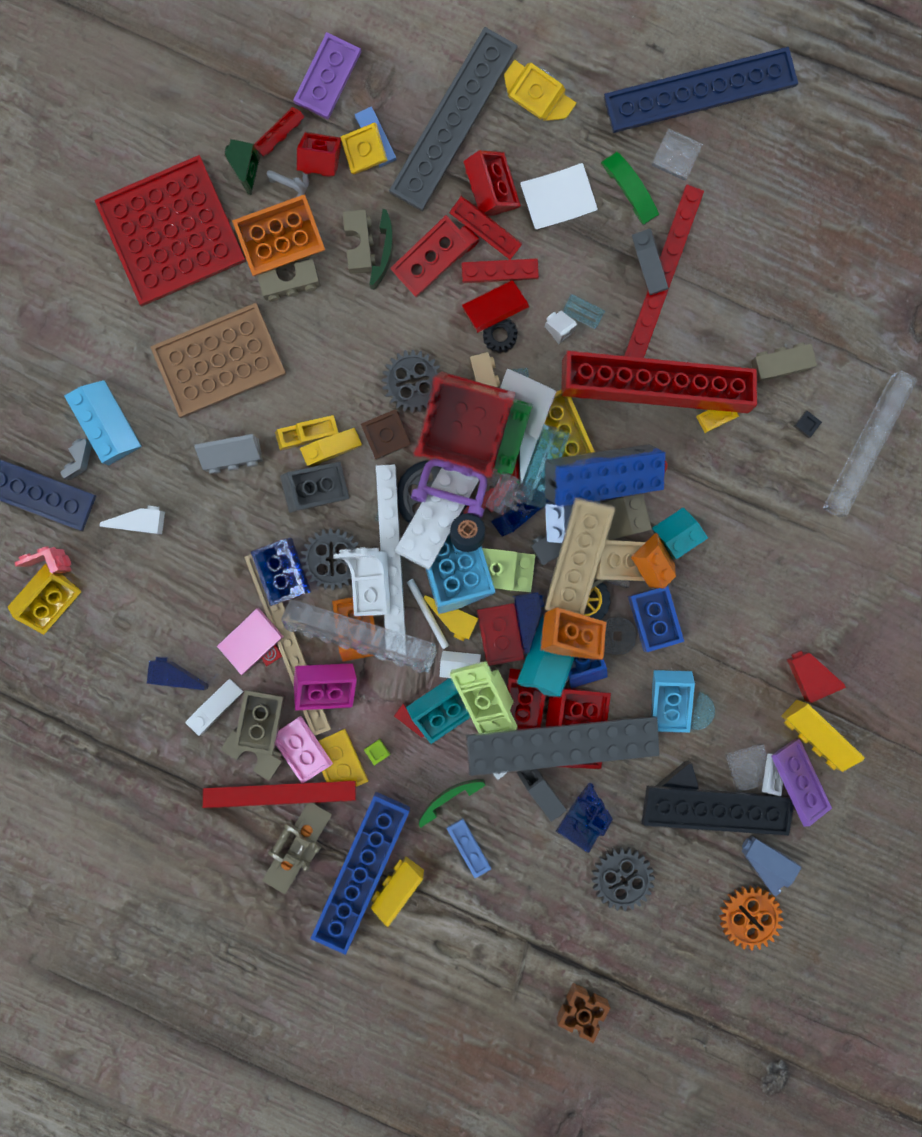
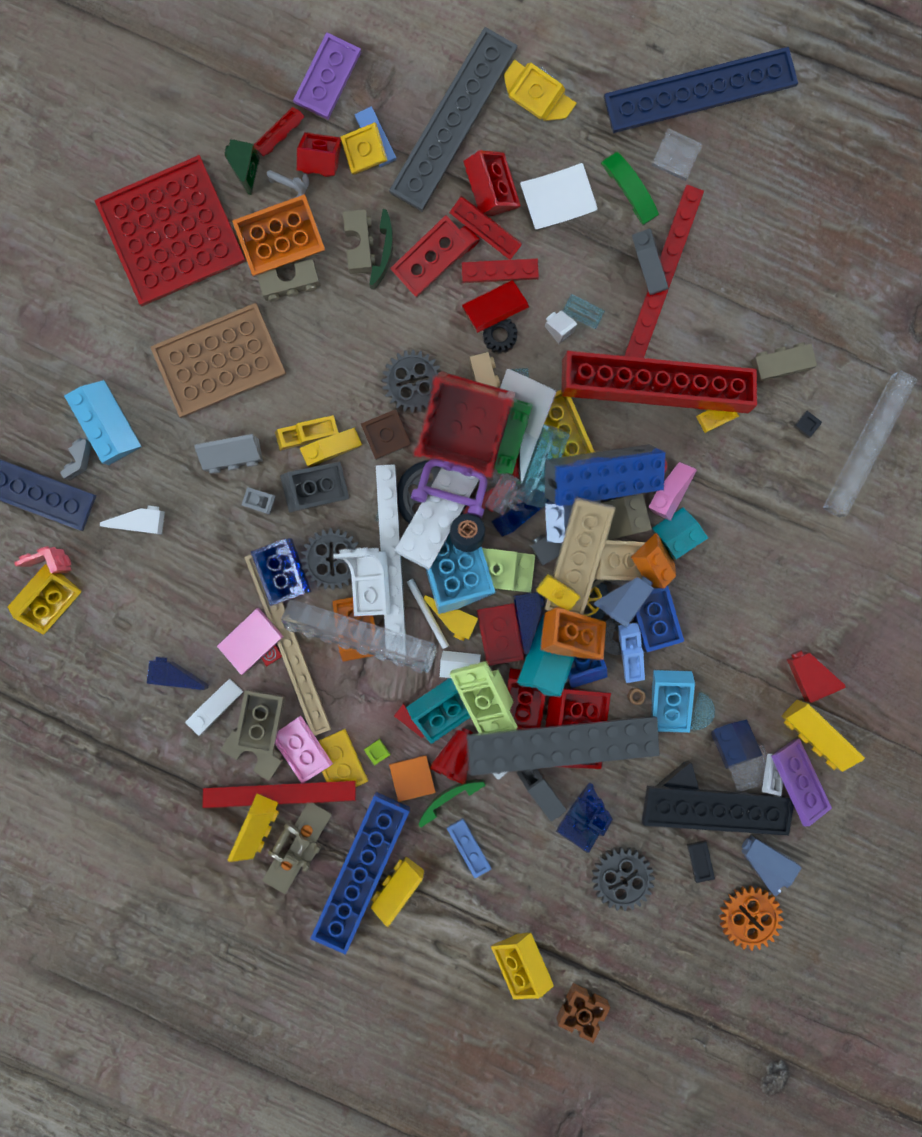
(254, 829): none -> yellow slope
(258, 500): none -> light grey slope
(324, 686): dark pink slope -> none
(412, 778): none -> orange tile
(454, 758): none -> red cone
(522, 966): none -> yellow slope
(558, 593): none -> yellow plate
(626, 600): none -> sand blue slope
(630, 696): none -> medium nougat axle
(631, 652): none -> light blue slope
(667, 500): none -> bright pink slope
(700, 861): none -> black tile
(736, 743): none -> dark blue slope

